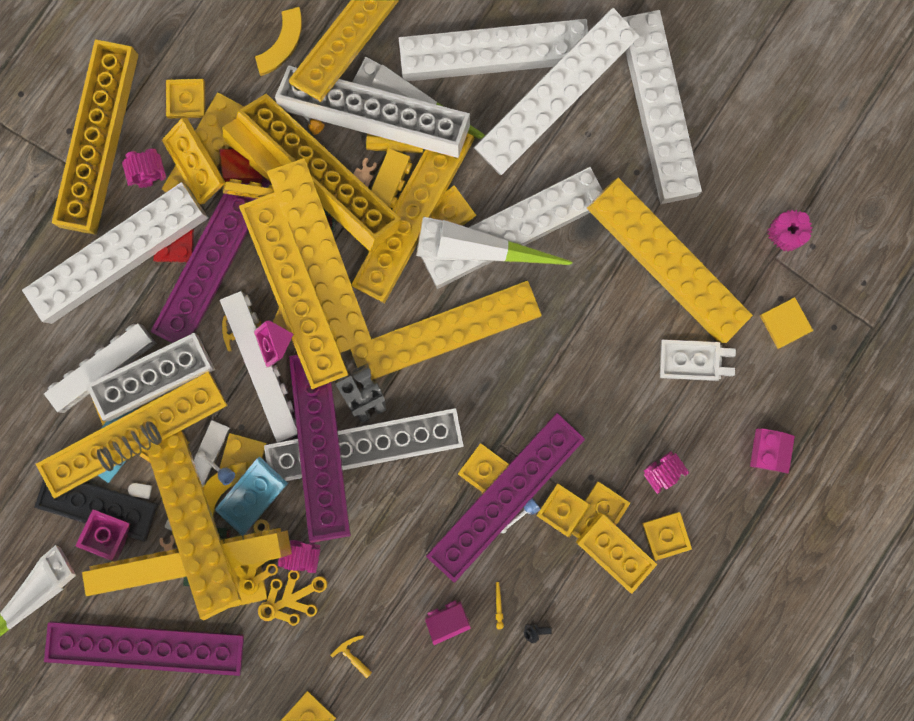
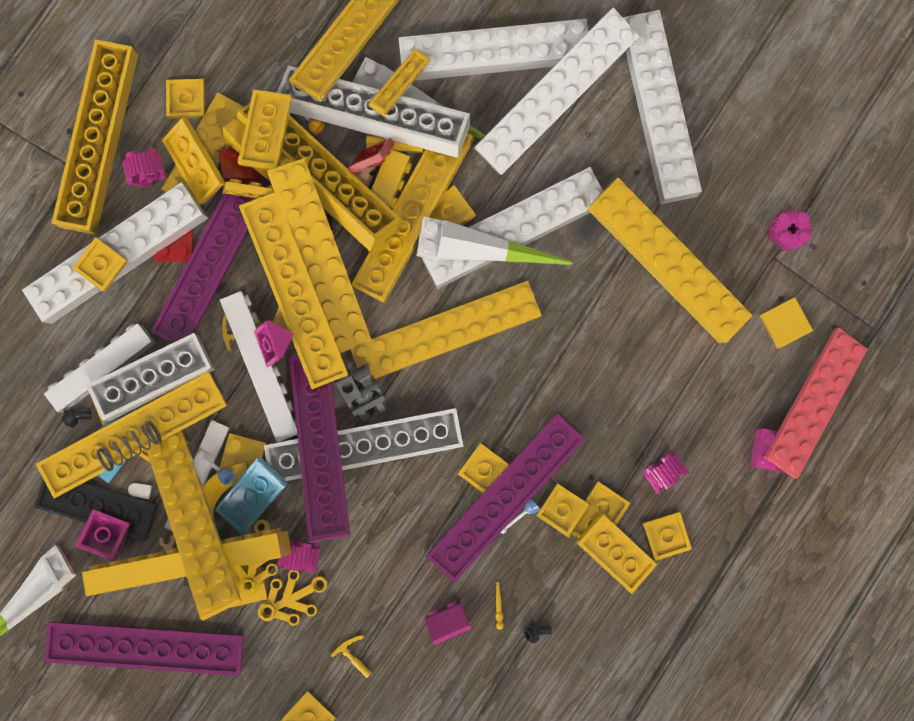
(71, 417): none -> black plate
(100, 264): none -> yellow tile
(265, 130): none -> yellow plate
(285, 43): yellow tile -> none
(372, 155): none -> red plate
(399, 82): none -> yellow tile
(694, 360): white tile -> none
(816, 403): none -> coral plate

